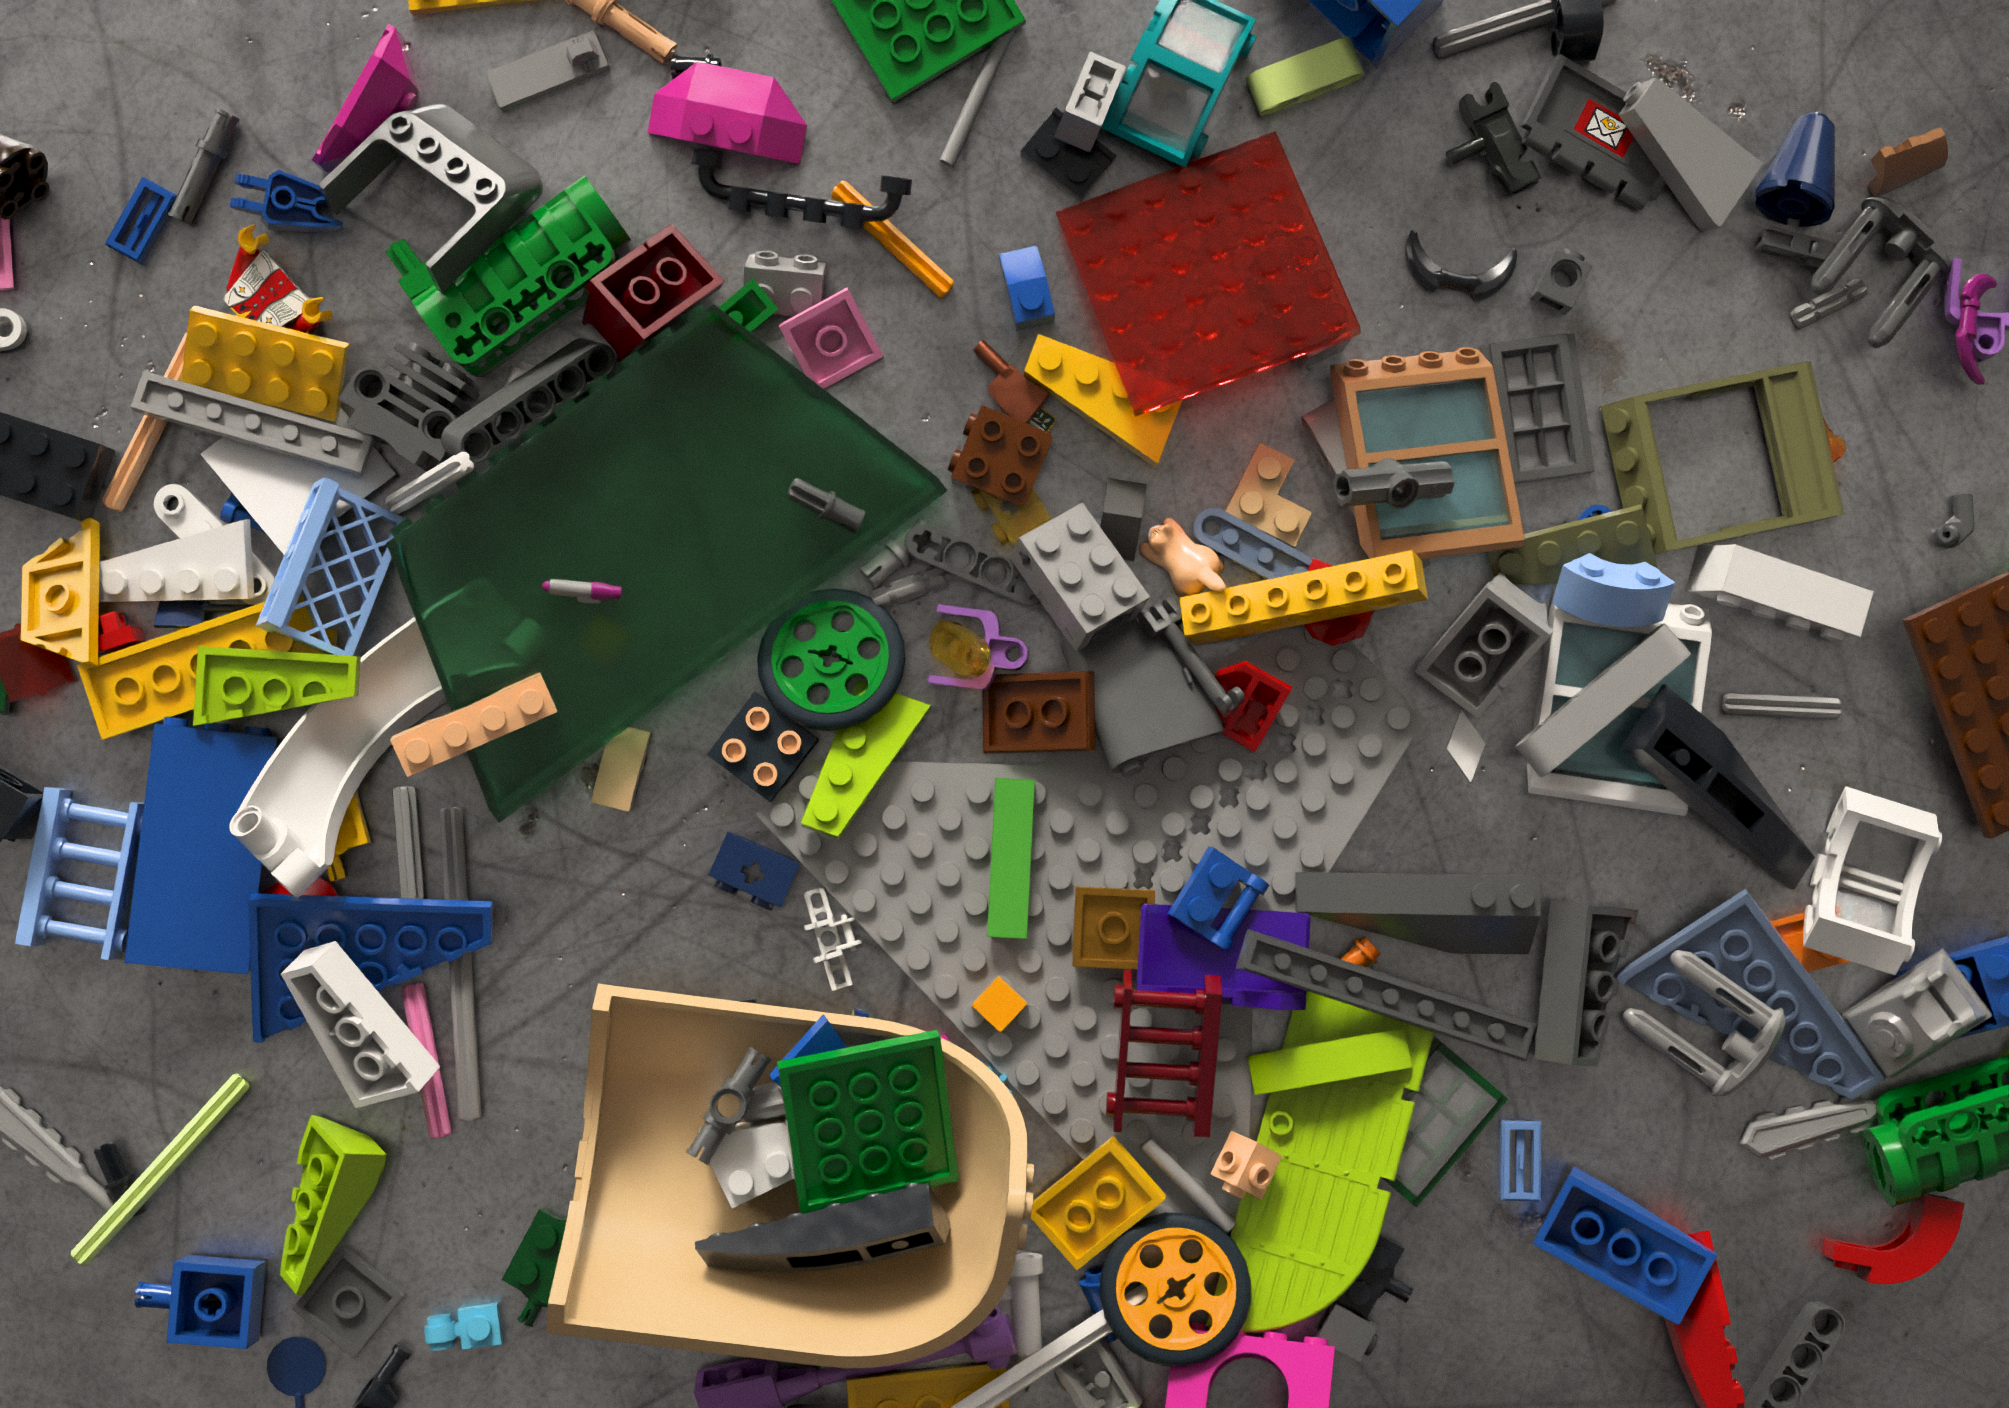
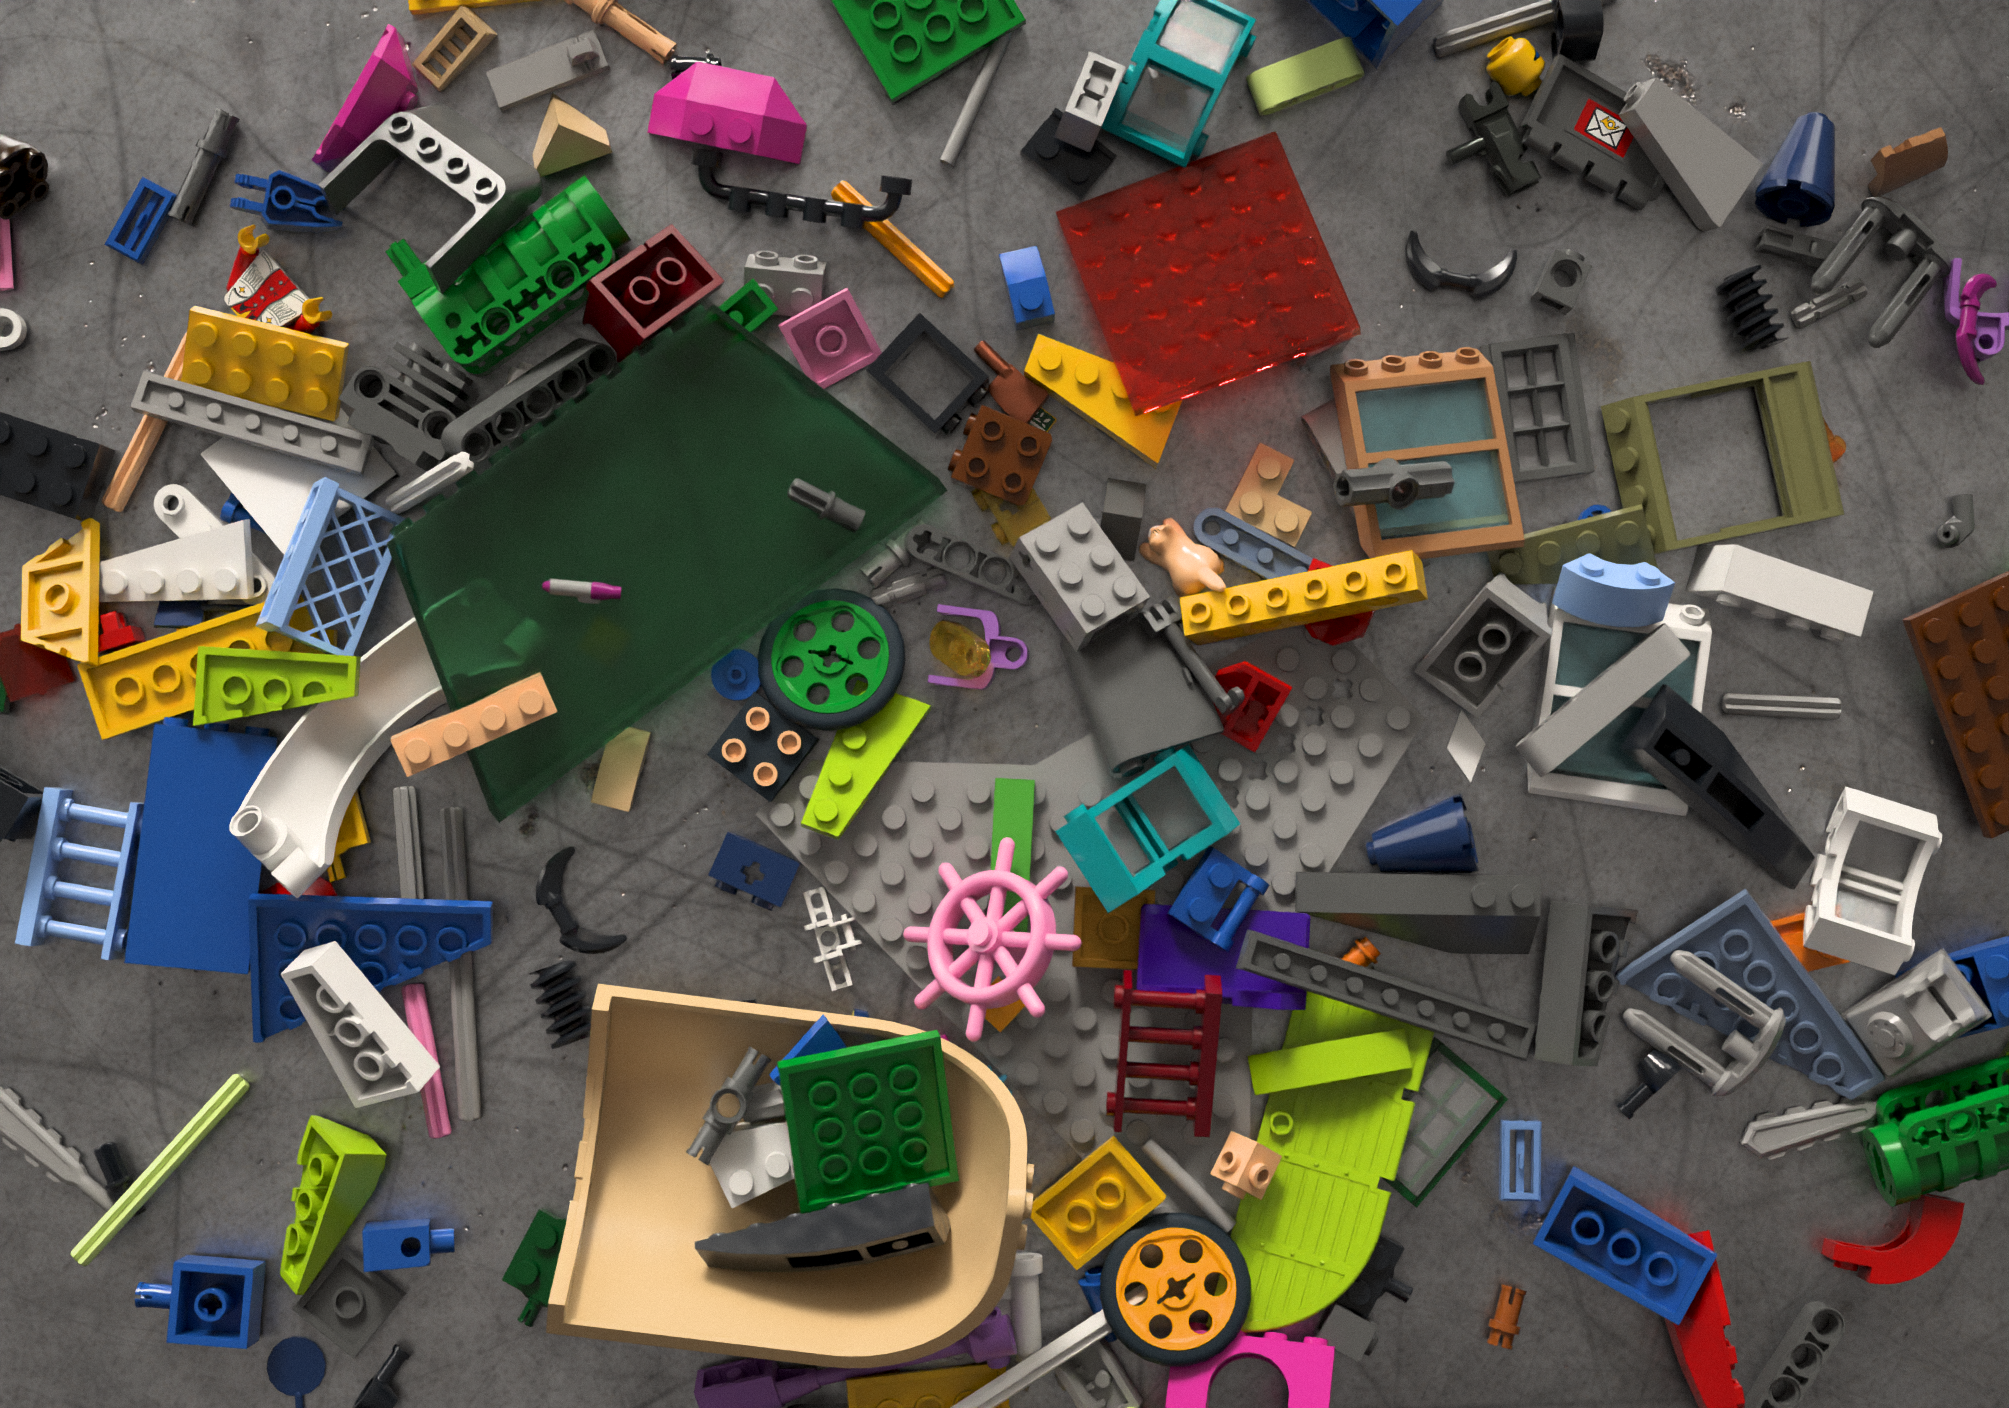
(386, 1248): none -> blue torso
(464, 57): none -> tan slope
(477, 1328): medium azure plate -> none
(549, 894): none -> black piece
(562, 1003): none -> black piece
(567, 139): none -> tan slope
(736, 675): none -> blue wheel
(899, 350): none -> black window
(991, 939): none -> bright pink piece
(1039, 713): reddish brown tile -> none
(1142, 825): none -> teal window
(1427, 841): none -> dark blue cone
(1506, 1317): none -> dark orange pin
(1515, 66): none -> yellow head
(1655, 1071): none -> black bar
(1750, 311): none -> black piece

